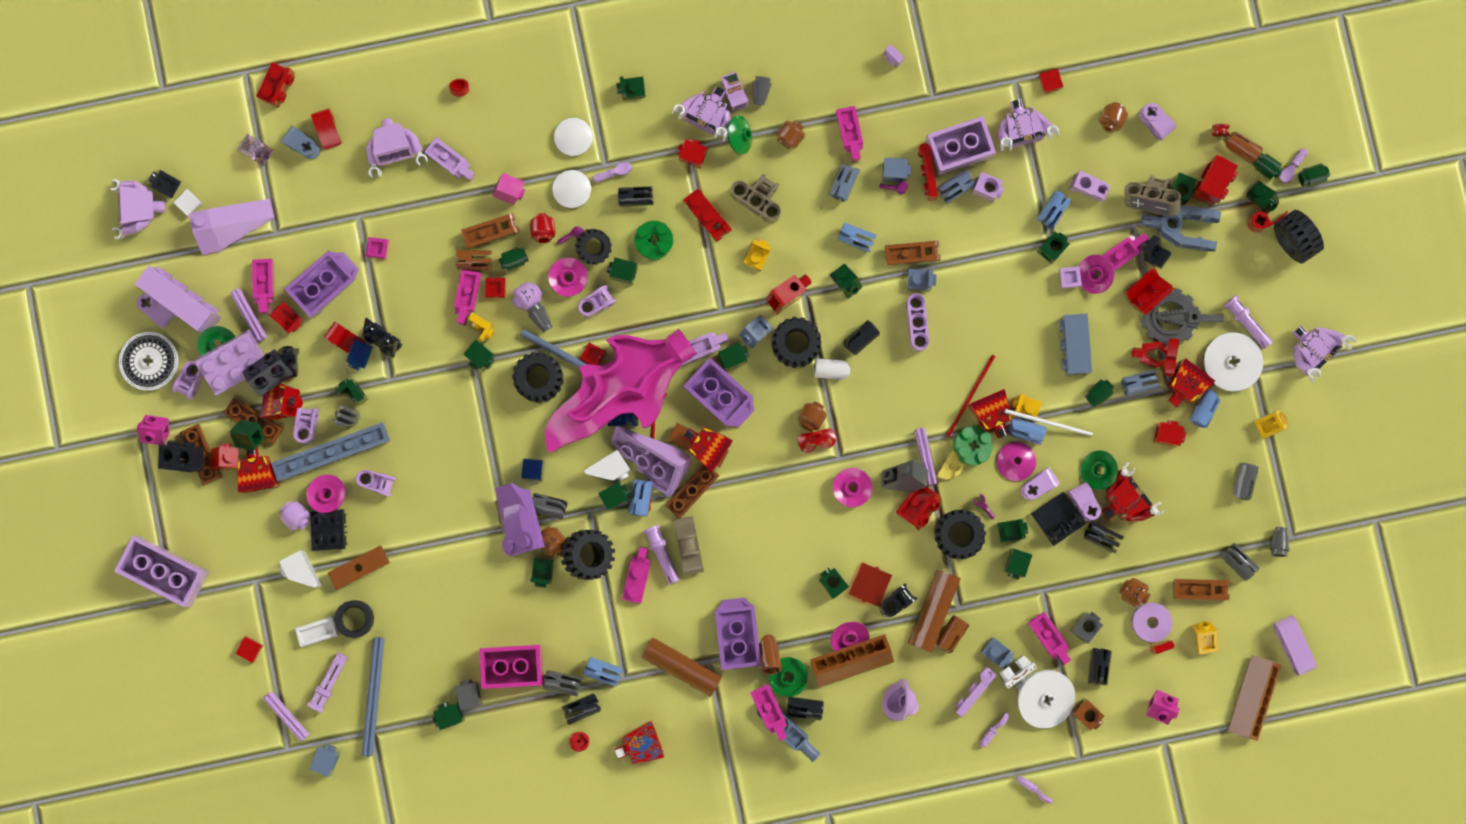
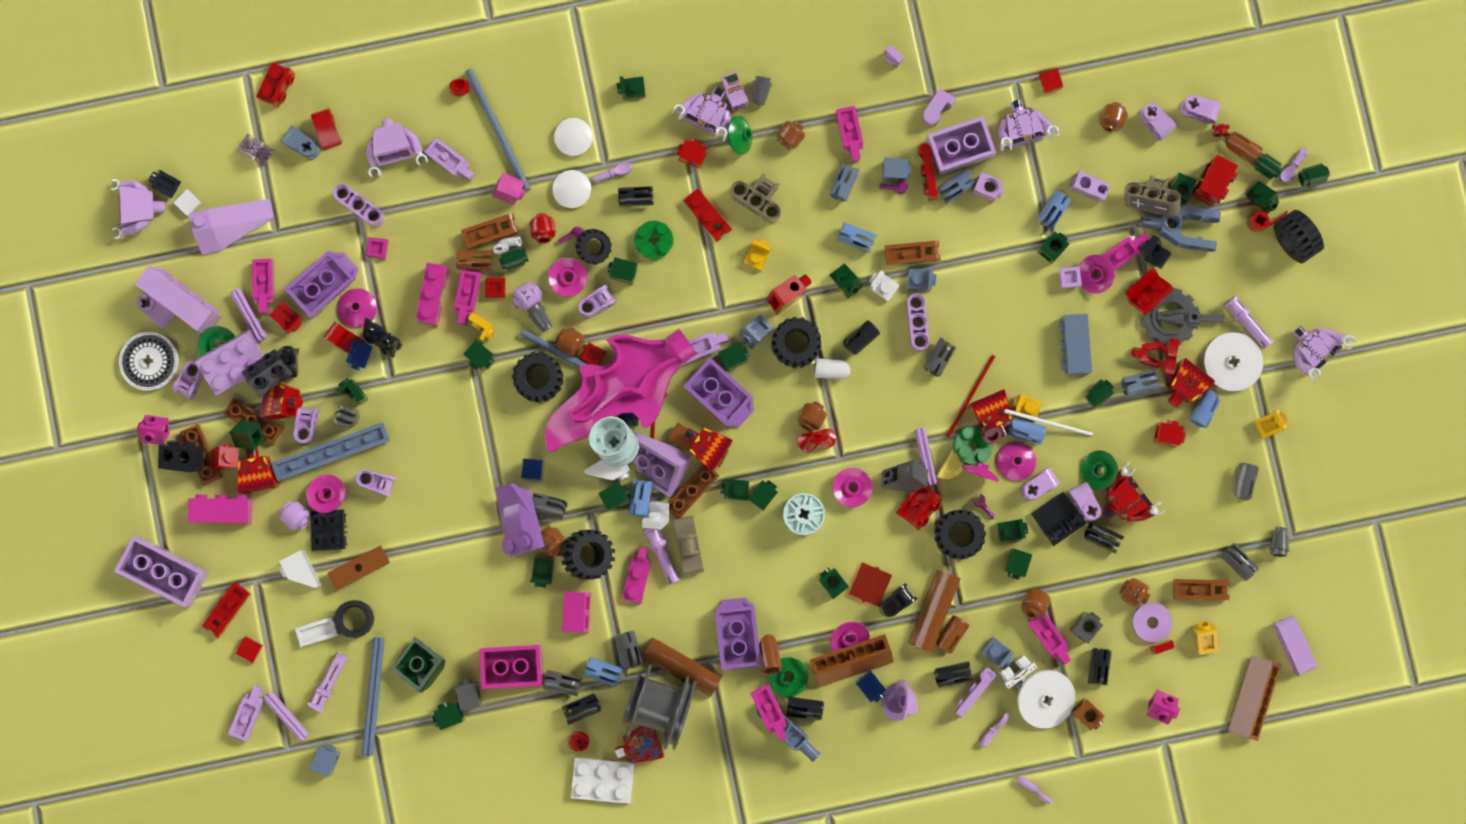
(220, 509): none -> dark pink brick
(227, 609): none -> red plate
(247, 714): none -> lavender hinge
(350, 201): none -> lavender beam
(366, 303): none -> dark pink dish
(419, 665): none -> dark green slope
(430, 298): none -> dark pink arch
(497, 129): none -> sand blue piece
(506, 244): none -> white arm
(570, 341): none -> dark orange head
(576, 612): none -> dark pink hinge
(602, 780): none -> white plate
(613, 441): none -> light aqua wheel
(629, 649): none -> dark grey arm
(657, 516): none -> white bracket
(659, 706): none -> dark grey wheel
(735, 489): none -> dark green bracket
(763, 494): none -> dark green brick
(792, 511): none -> light aqua wheel
(871, 687): none -> clear blue brick
(883, 285): none -> white bracket
(932, 113): none -> lavender leg
(939, 357): none -> dark grey arm
(953, 674): none -> black arm
(981, 470): none -> dark pink dish
(991, 433): none -> dark red tile
(1035, 603): none -> dark orange head
(1204, 109): none -> lavender piece

